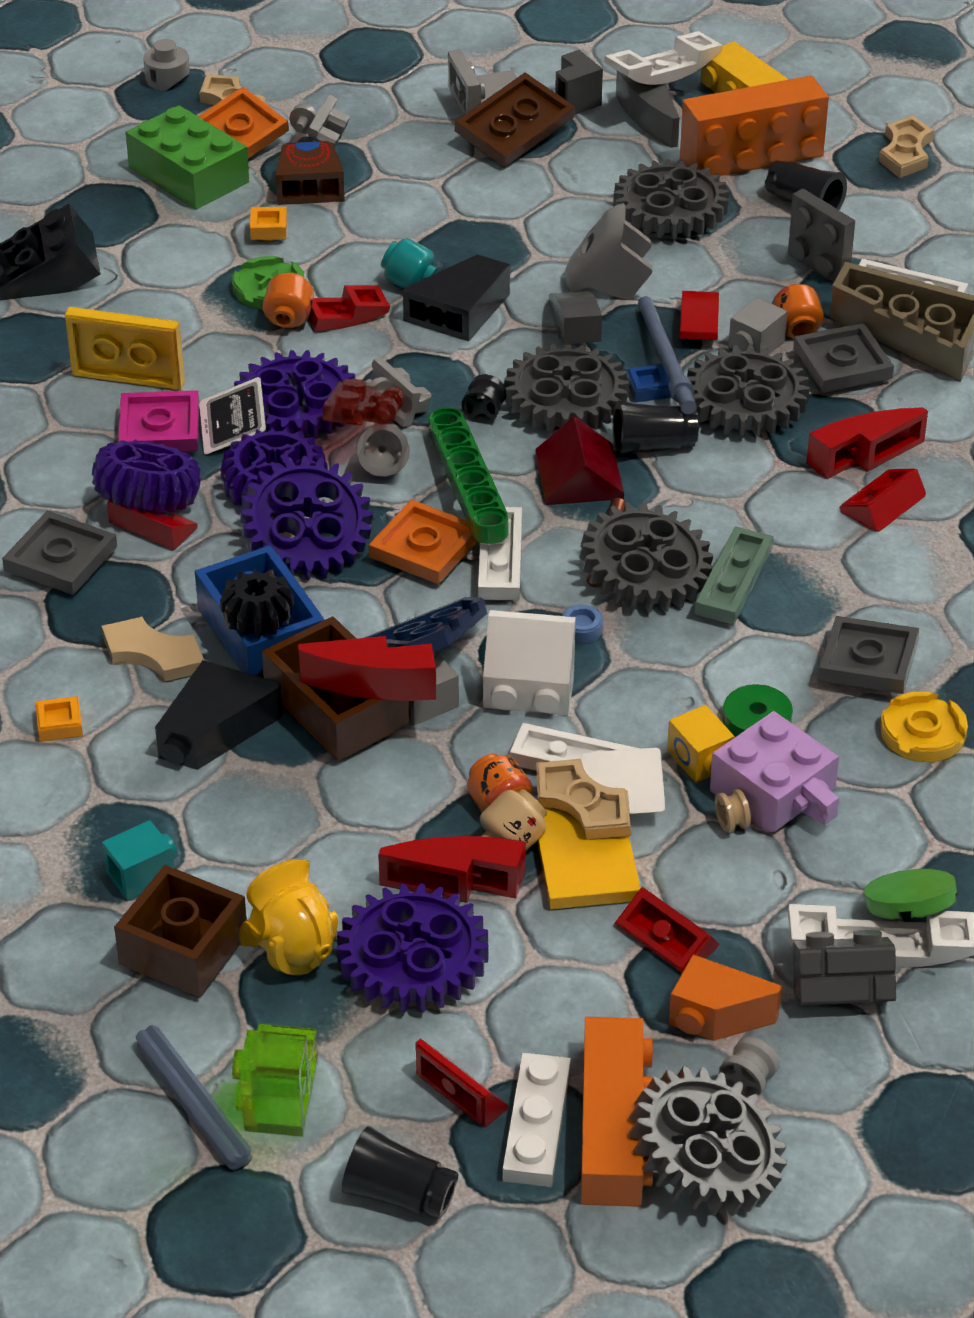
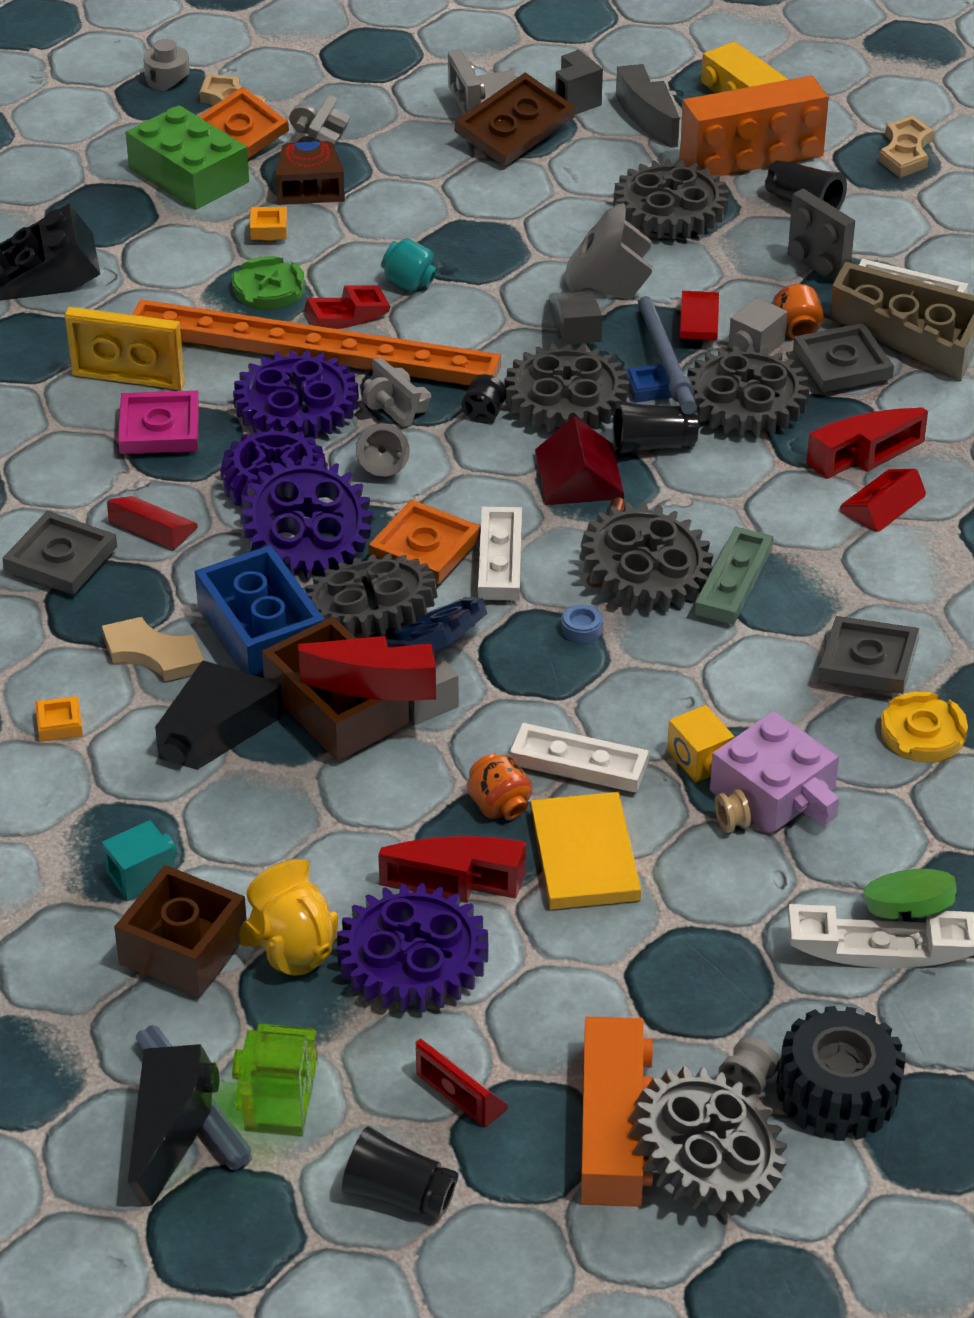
(146, 476): dark purple gear -> none
(169, 1113): none -> black slope
(231, 415): sticker -> none
(257, 603): black gear -> none
(288, 300): orange head -> none
(349, 347): none -> orange plate
(356, 402): clear red plate -> none
(396, 586): none -> dark grey gear
(458, 297): black slope -> none
(468, 475): green beam -> none
(514, 817): tan head -> none
(529, 662): white slope -> none
(536, 1120): white plate -> none
(598, 808): tan tile -> none
(630, 769): white sticker -> none
(665, 930): red slope -> none
(688, 55): white slope -> none
(721, 1000): orange slope -> none
(751, 704): green piece -> none
(840, 1072): none -> black wheel
(844, 969): dark grey brick -> none

